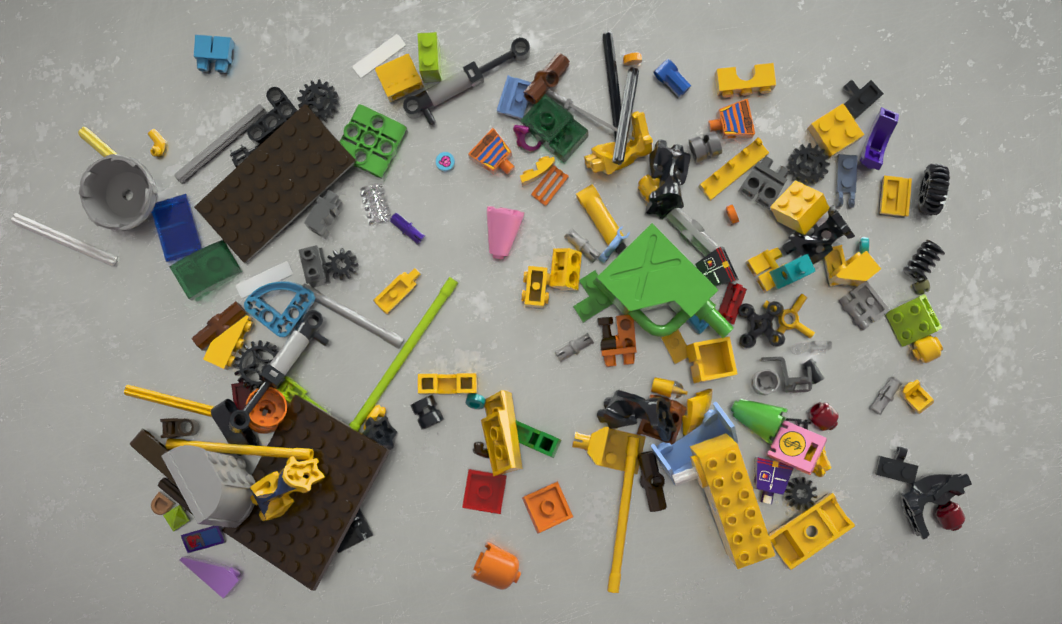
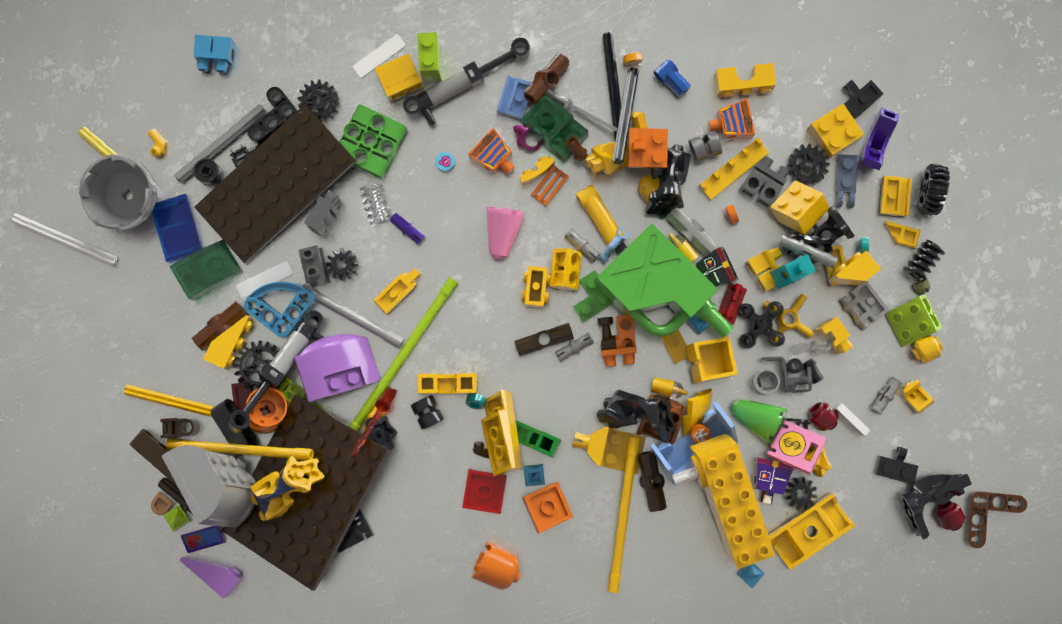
(208, 172): none -> black wheel
(336, 366): none -> medium lavender slope
(382, 405): none -> clear red piece
(534, 475): none -> dark azure tile
(556, 335): none -> dark brown piece
(578, 151): none -> reddish brown pin
(647, 148): none -> orange hinge
(684, 247): none -> yellow piece
(699, 433): none -> orange tile
(751, 574): none -> dark azure tile
(798, 366): none -> black pin
(800, 247): none -> light grey pin
(836, 333): none -> yellow hips
(851, 419): none -> white tile
(903, 234): none -> yellow tile
(982, 510): none -> reddish brown beam

